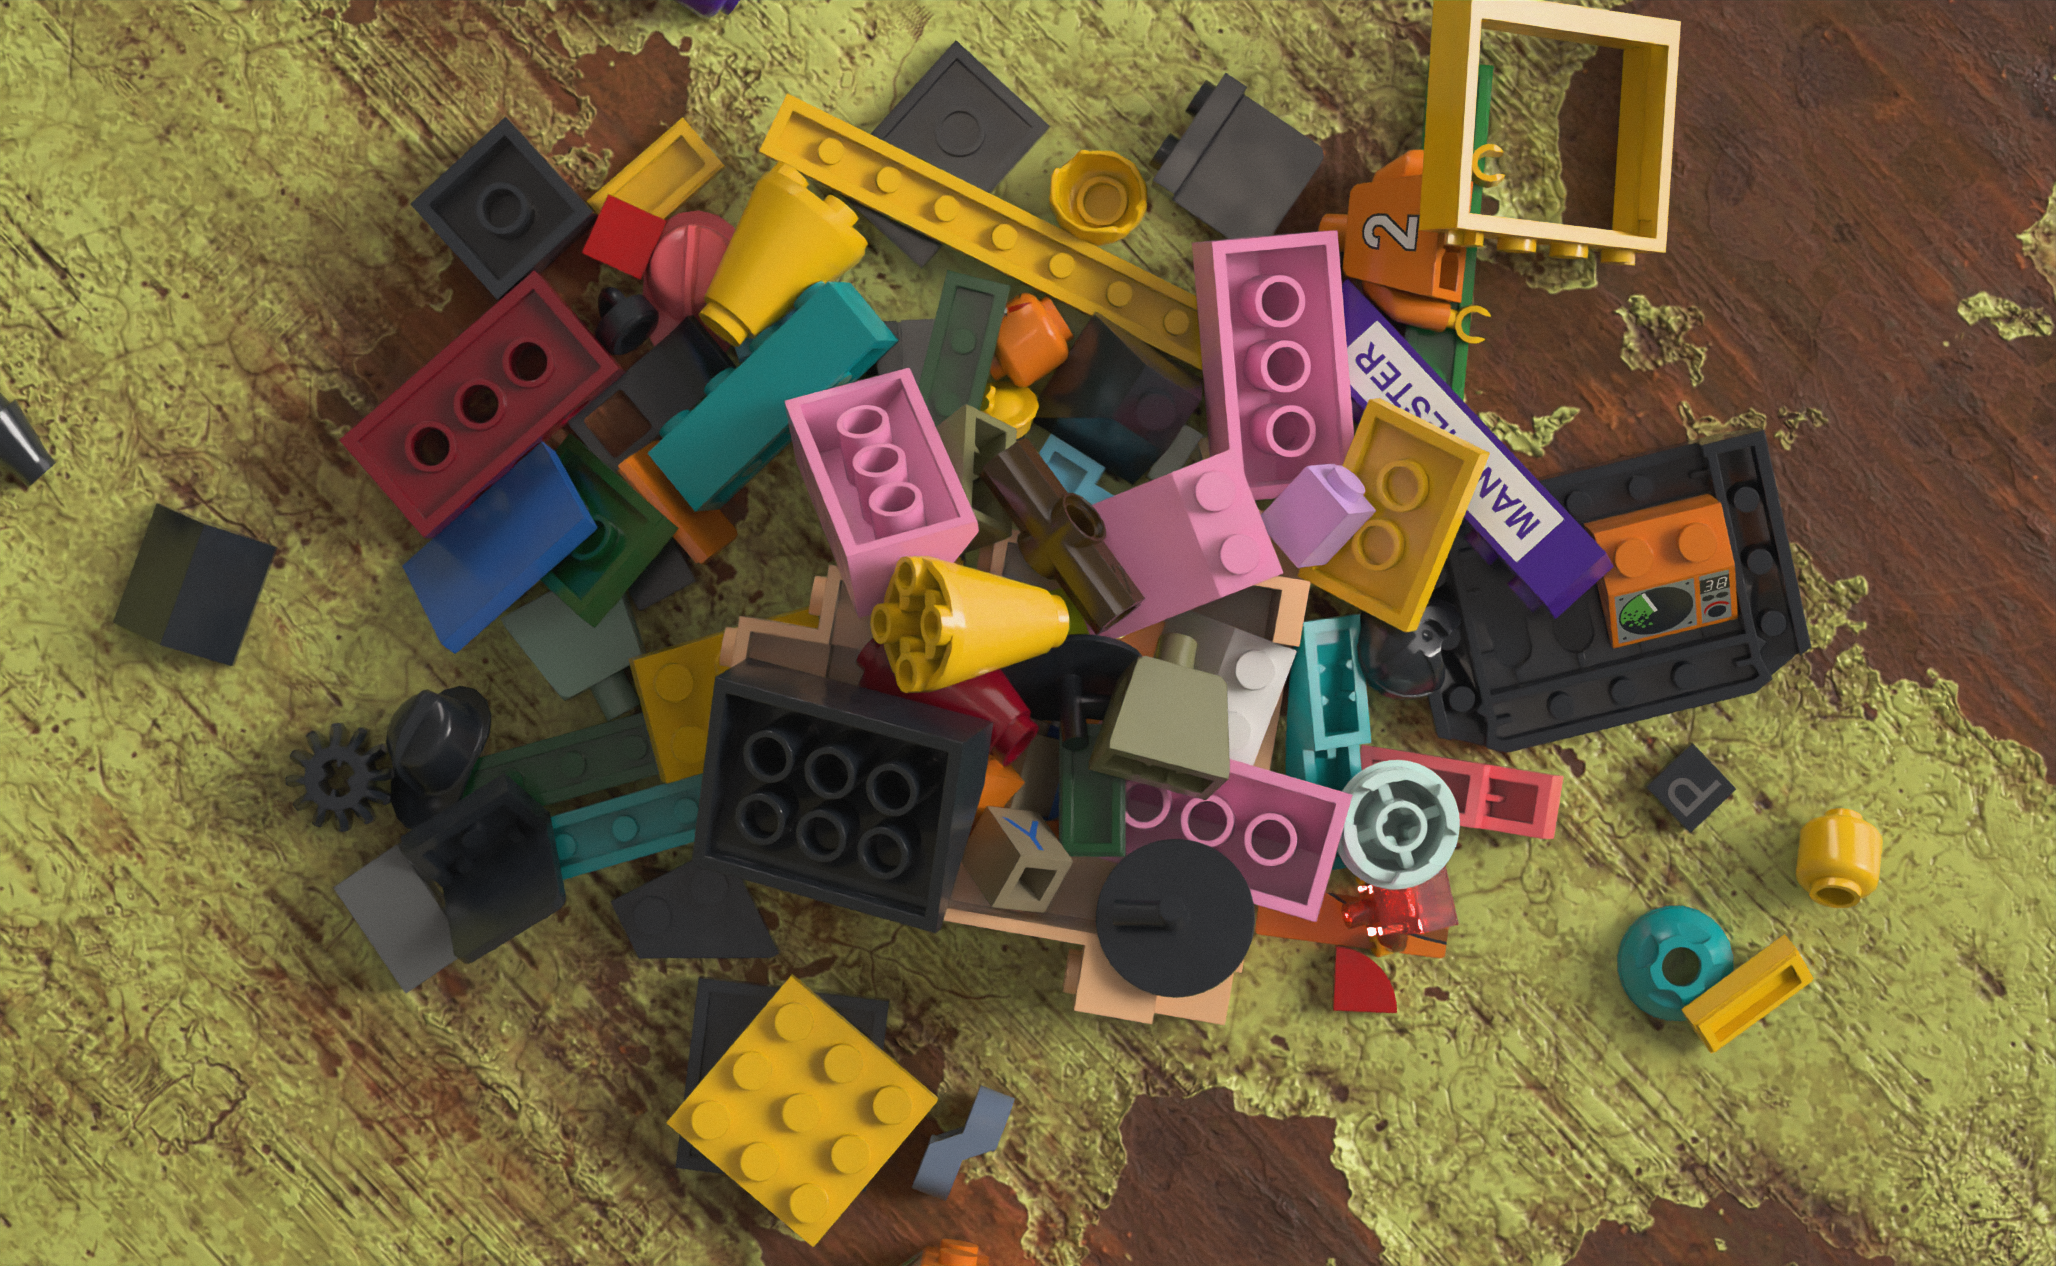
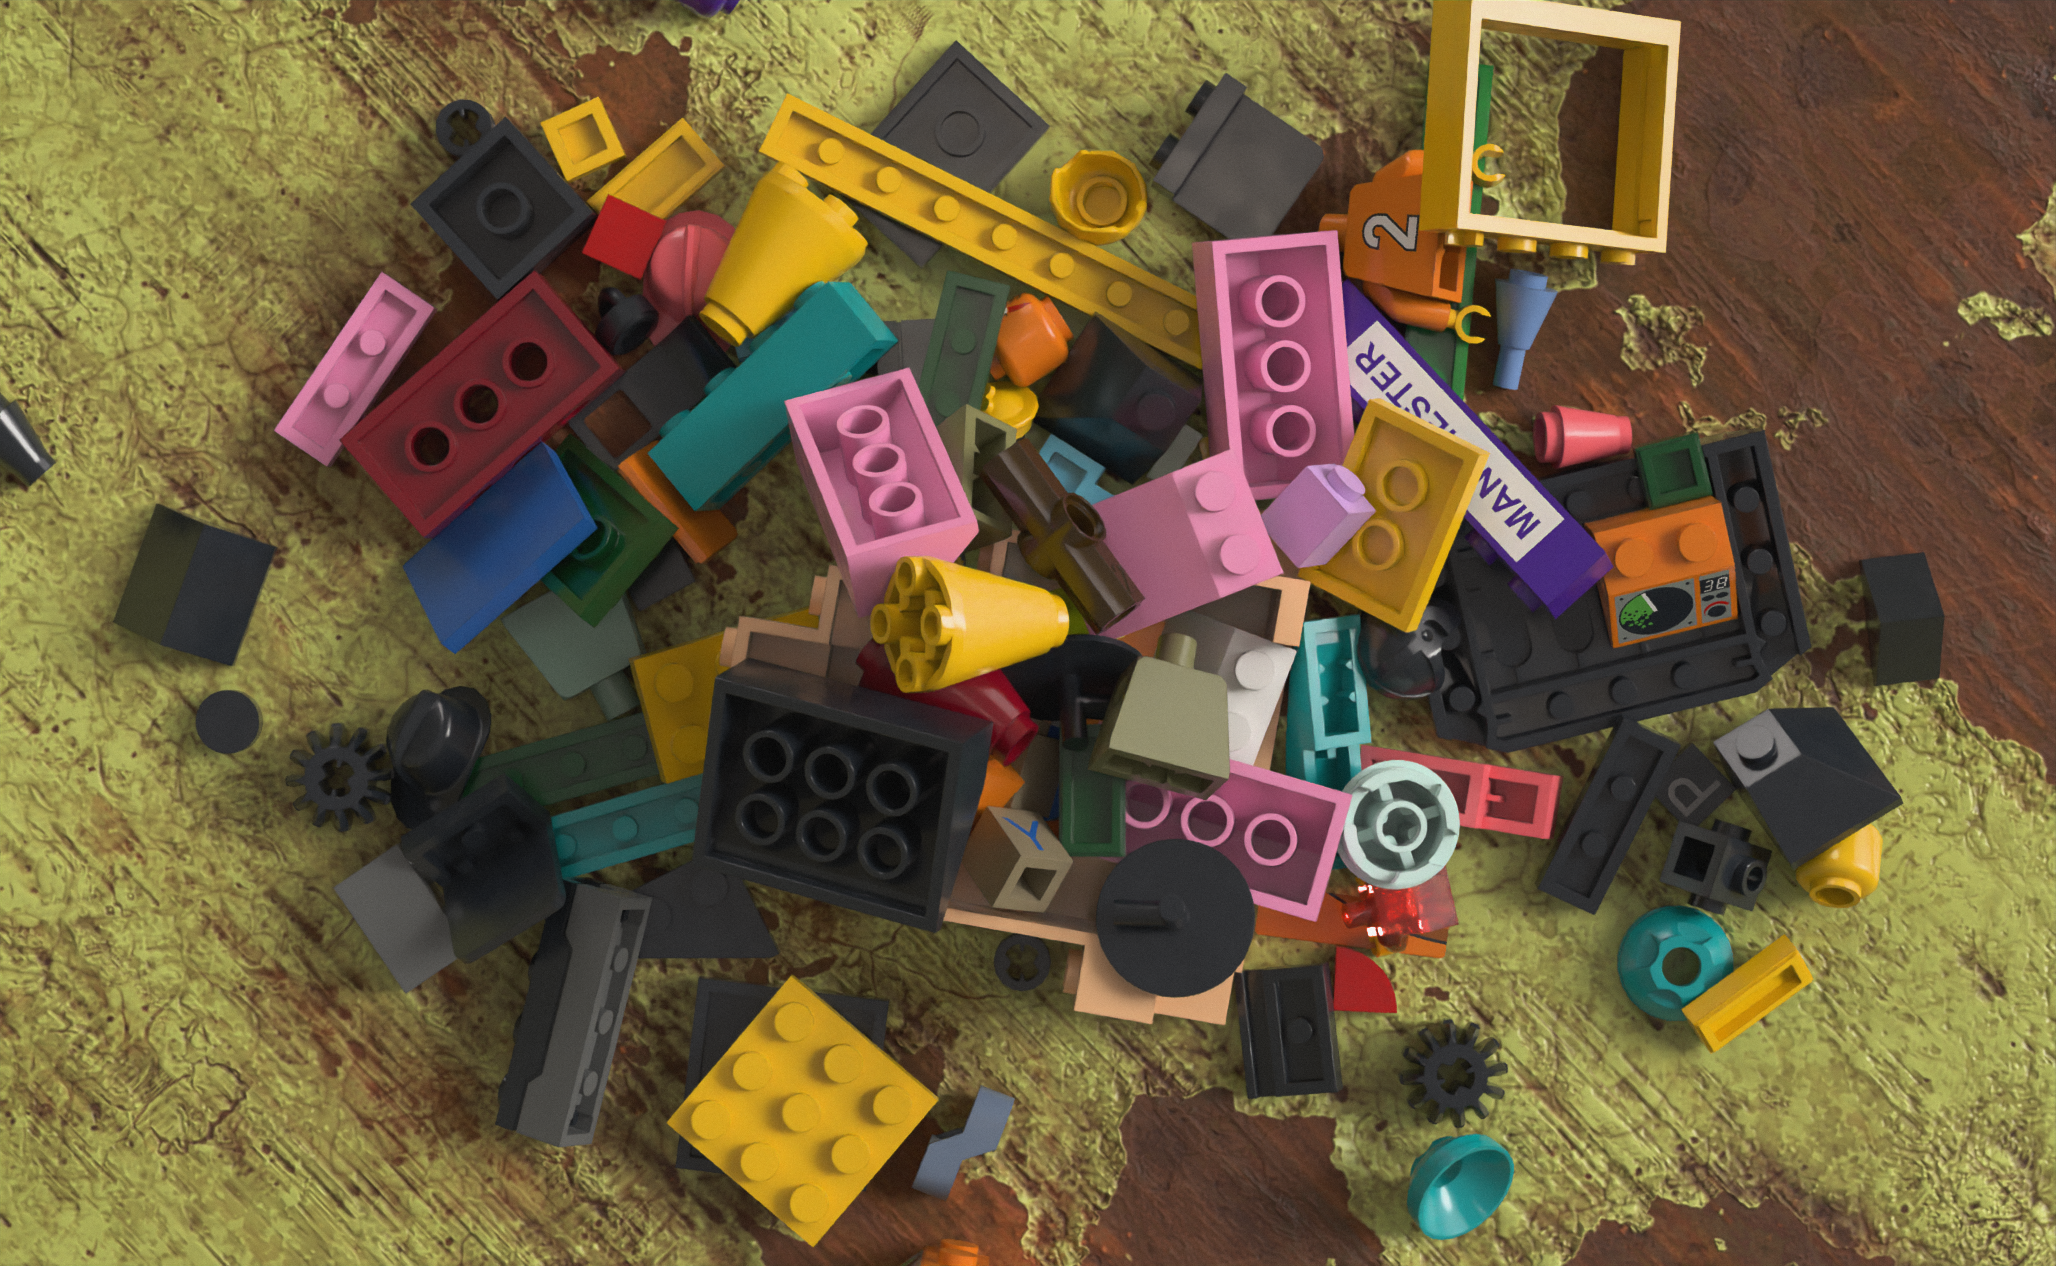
(229, 721): none -> black tile
(356, 369): none -> bright pink plate
(447, 134): none -> black bush
(573, 1013): none -> dark grey piece
(583, 140): none -> yellow tile
(1041, 961): none -> black bush
(1288, 1030): none -> black plate
(1458, 1184): none -> teal piece
(1459, 1093): none -> black gear
(1521, 309): none -> medium blue cone
(1579, 436): none -> coral cone
(1607, 814): none -> black plate
(1672, 470): none -> dark green tile
(1716, 866): none -> black brick
(1805, 779): none -> black slope
(1902, 618): none -> black slope

